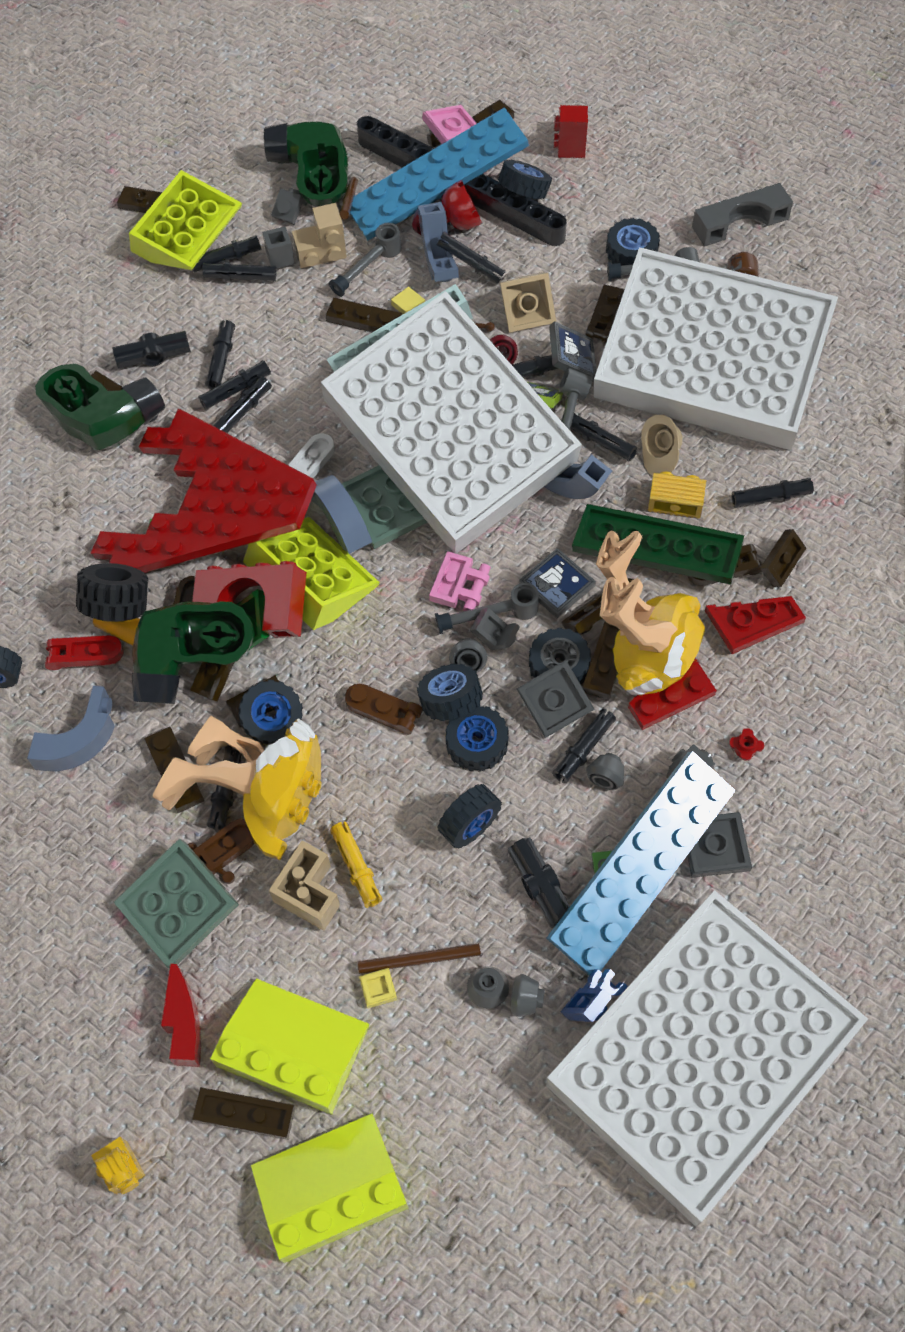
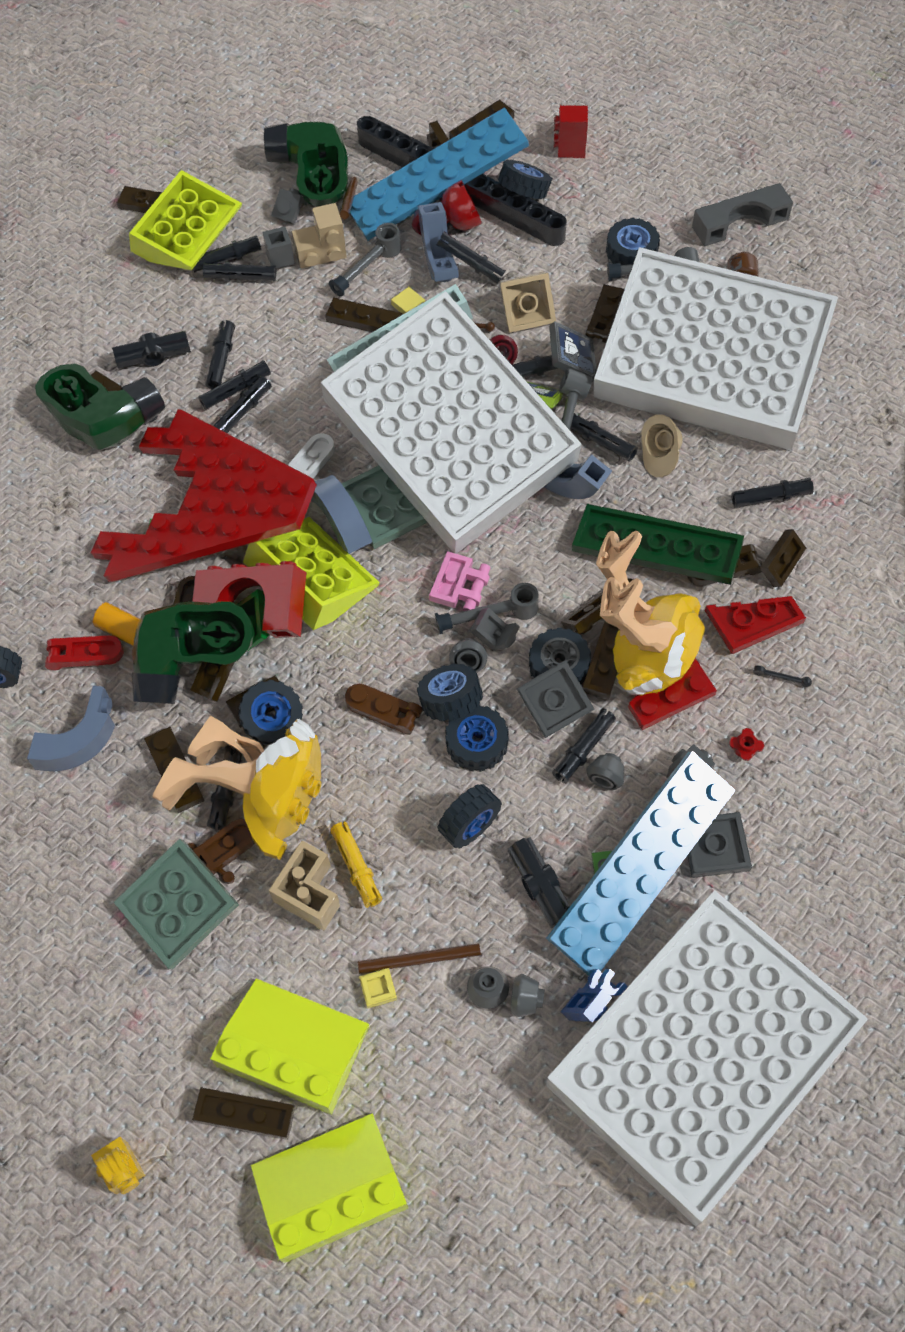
(111, 592): black tyre -> none
(181, 1020): red slope -> none
(448, 122): bright pink tile -> none
(559, 582): tile -> none
(677, 494): yellow brick -> none
(760, 670): none -> black hinge

